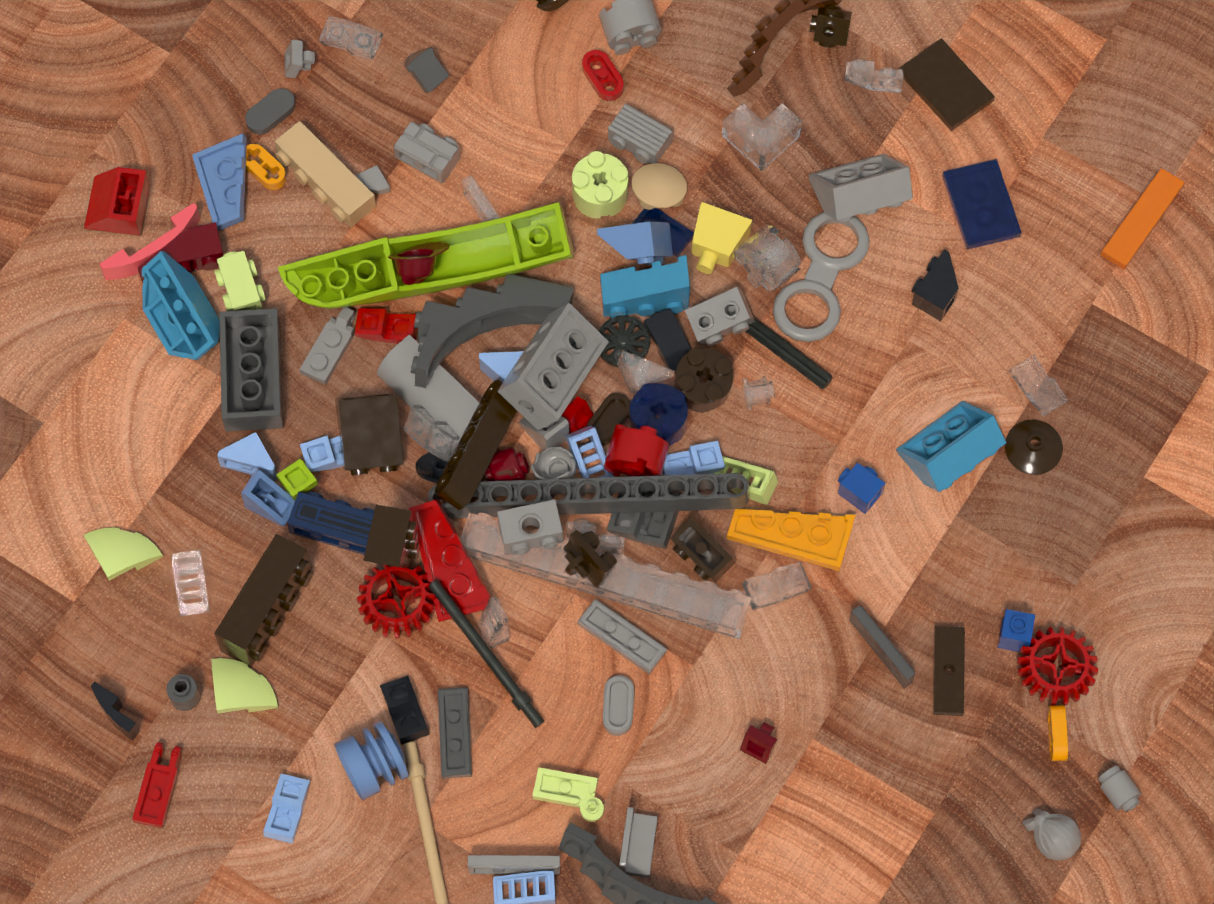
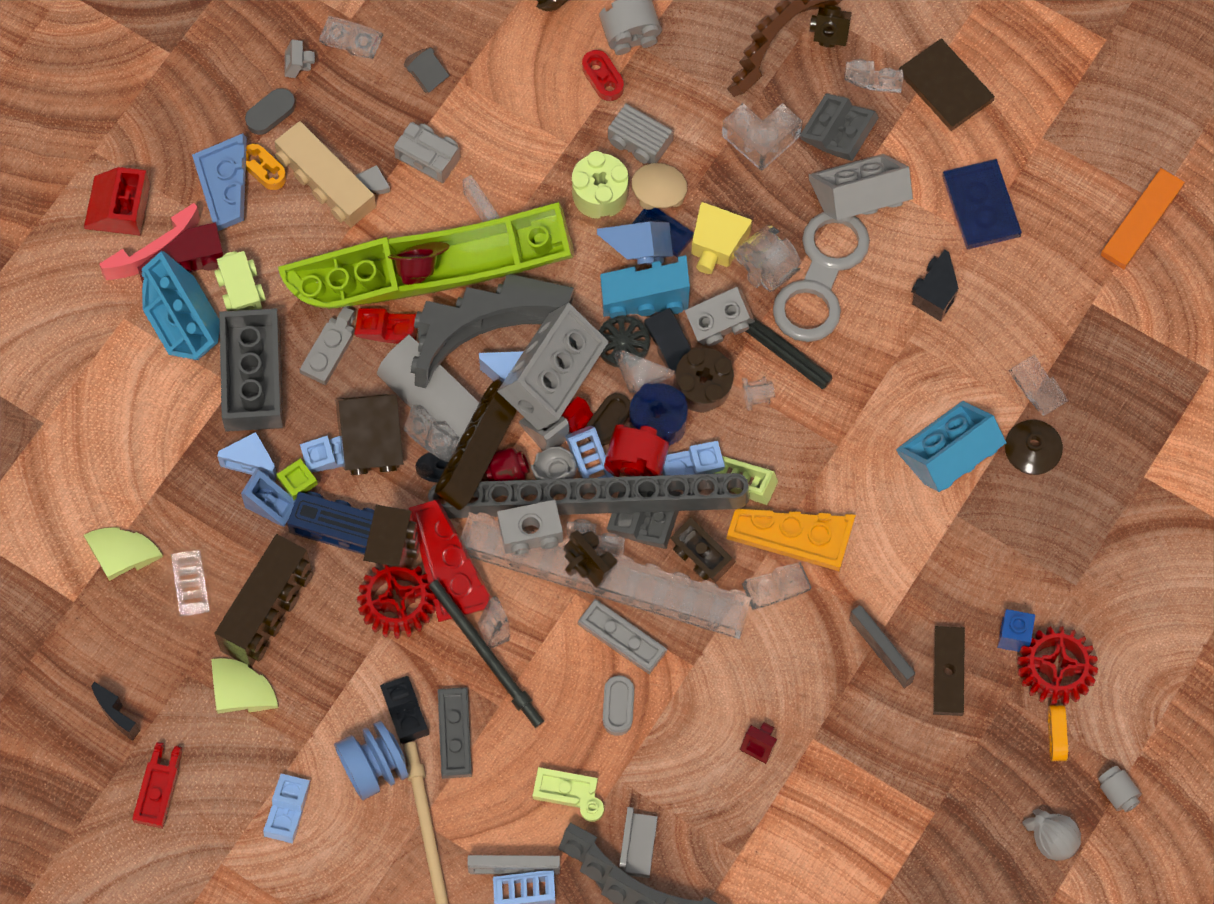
(183, 700): dark grey brick -> none
(839, 127): none -> dark grey slope
(860, 487): blue brick -> none

